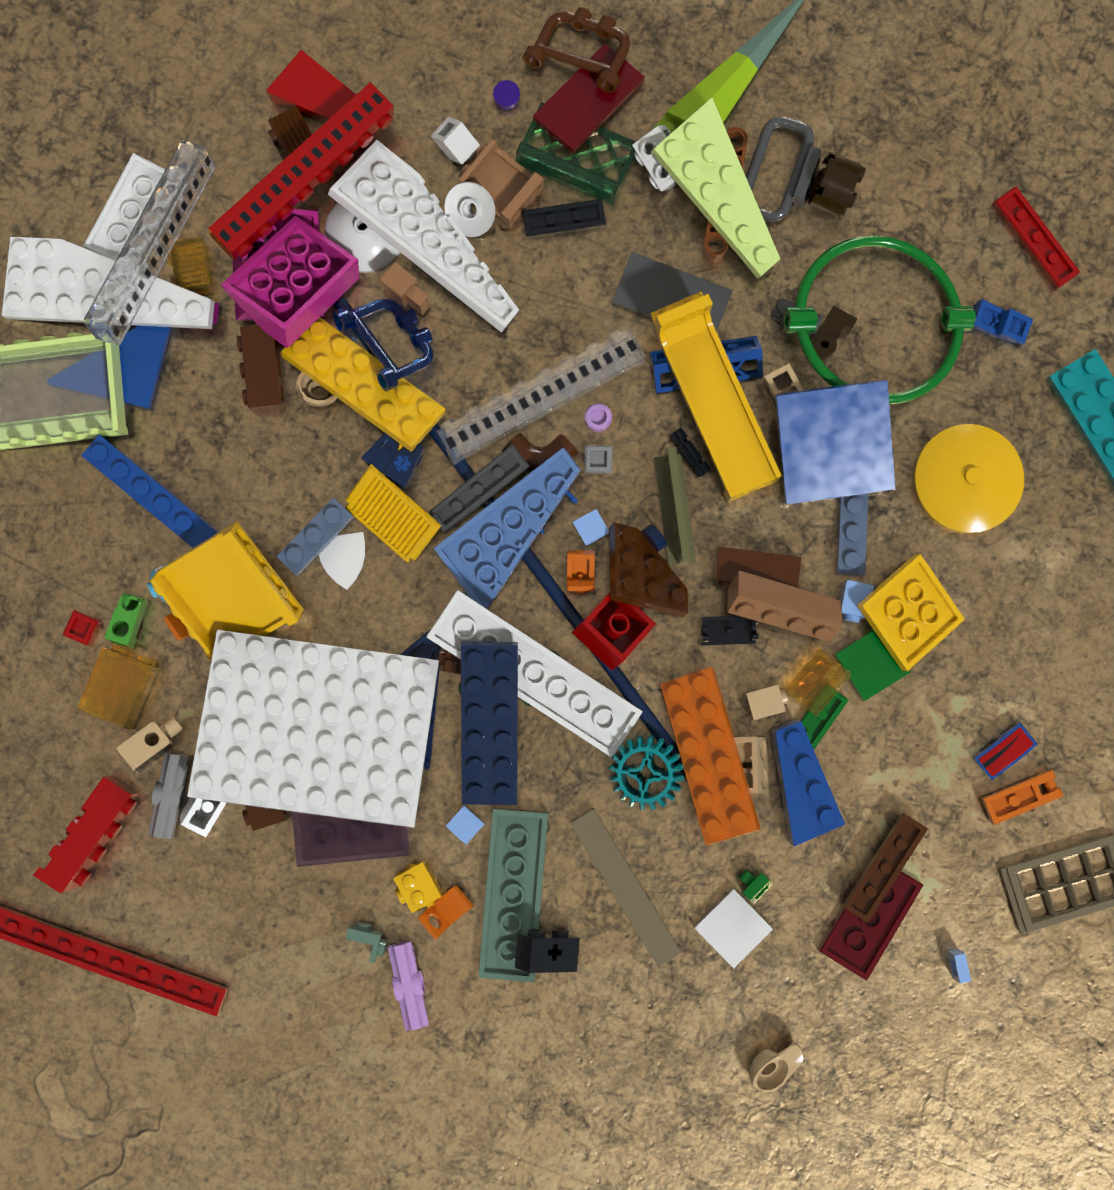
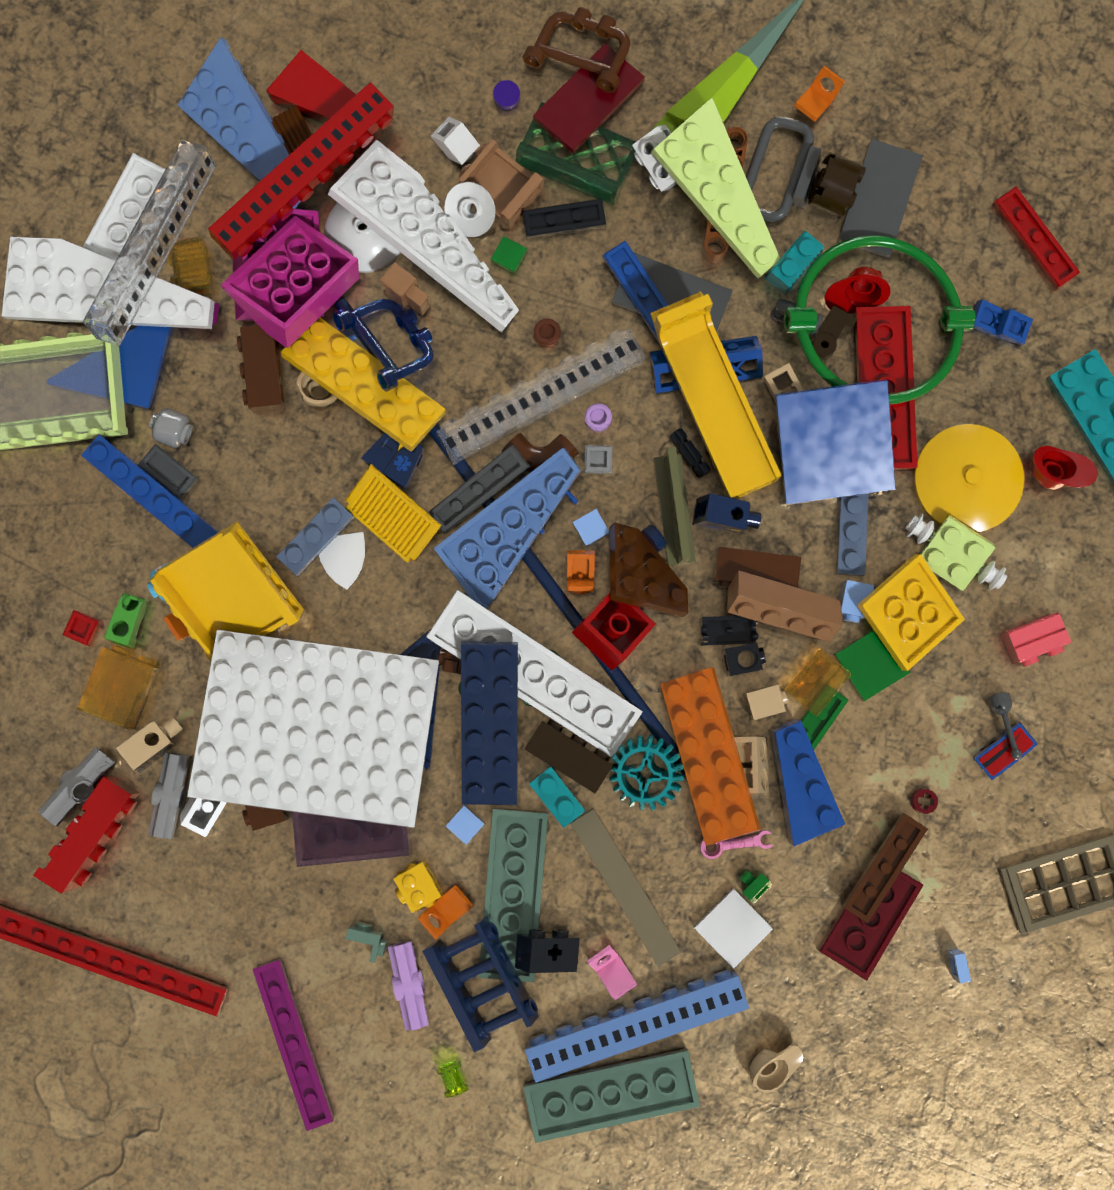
(68, 796): none -> light grey piece
(168, 471): none -> dark grey tile
(171, 427): none -> light grey head
(233, 113): none -> medium blue wing
(293, 1044): none -> magenta plate
(452, 1079): none -> clear neon green bush
(466, 1006): none -> dark blue fence
(508, 255): none -> green tile
(547, 332): none -> copper tile
(557, 796): none -> teal brick
(569, 755): none -> dark brown brick
(611, 1095): none -> sand green plate
(612, 972): none -> bright pink bracket
(635, 282): none -> blue tile
(636, 1025): none -> medium blue brick
(716, 510): none -> dark blue torso
(731, 659): none -> black brick
(745, 841): none -> bright pink brick
(794, 263): none -> teal brick
(817, 98): none -> orange bracket
(861, 289): none -> red piece
(881, 194): none -> dark grey tile
(886, 353): none -> red plate
(927, 808): none -> dark red bush
(956, 552): none -> yellowish green plate
(1001, 705): none -> dark grey hinge
(1021, 797): orange plate -> none
(1036, 638): none -> coral brick
(1059, 468): none -> red piece

